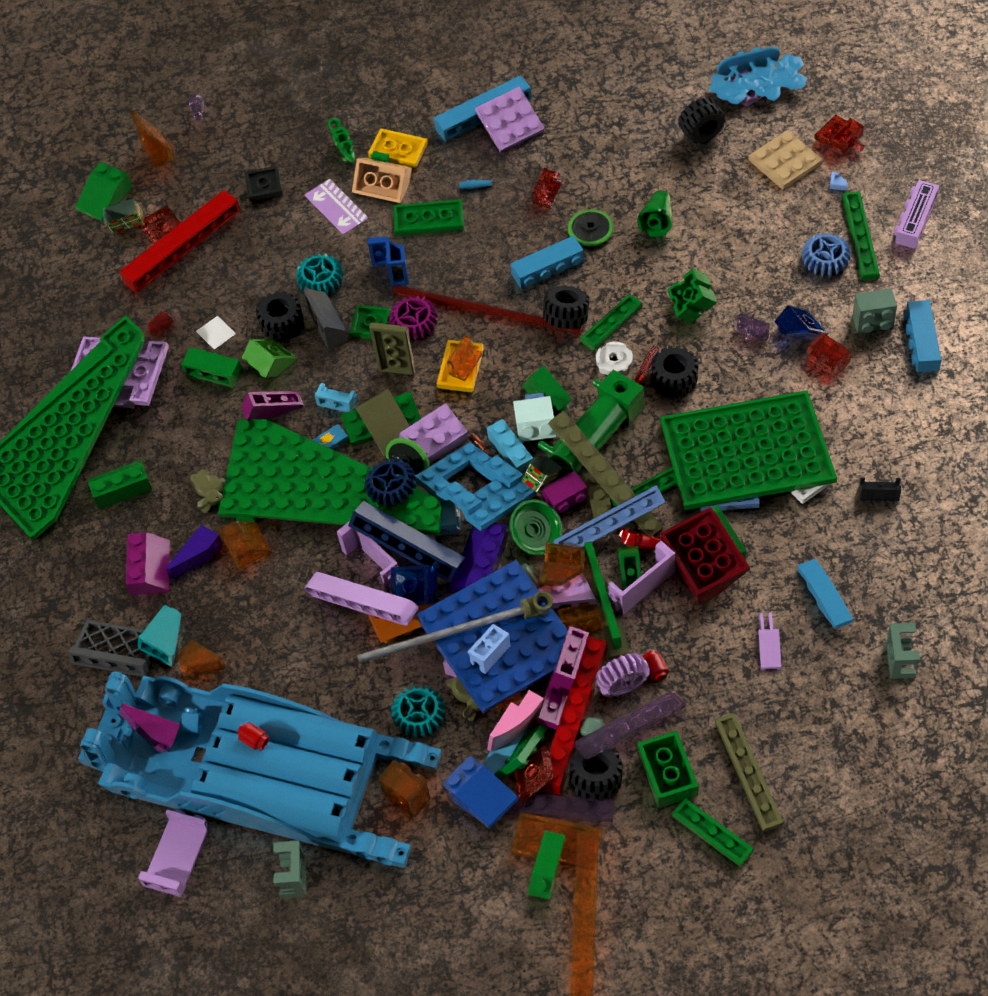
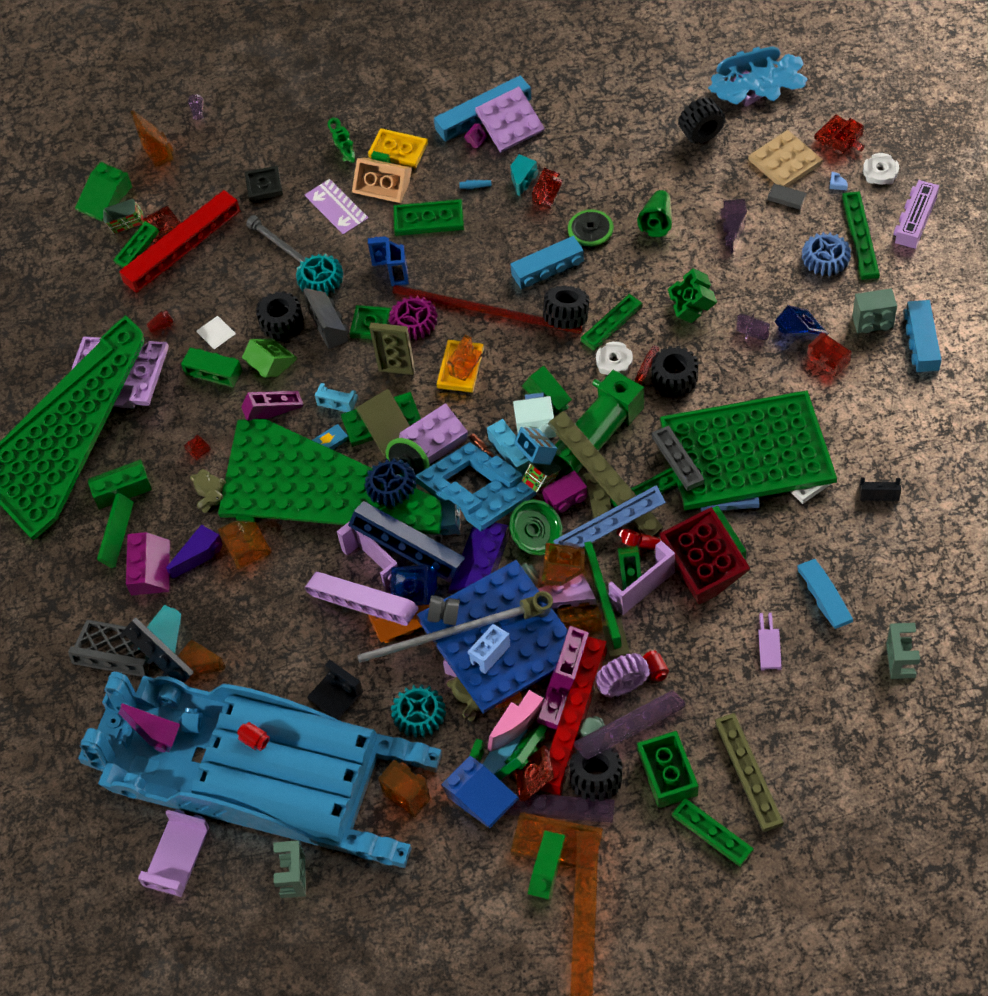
(115, 530): none -> green tile
(136, 244): none -> green plate
(156, 651): none -> black hinge
(197, 447): none -> clear red tile
(255, 223): none -> dark grey piece
(336, 691): none -> black bracket
(443, 610): none -> dark grey wheel
(475, 136): none -> magenta tile
(477, 750): none -> green tile
(523, 172): none -> teal slope
(535, 445): none -> dark azure brick
(678, 458): none -> dark grey plate
(735, 218): none -> clear purple slope
(787, 196): none -> dark grey tile
(884, 176): none -> white plate

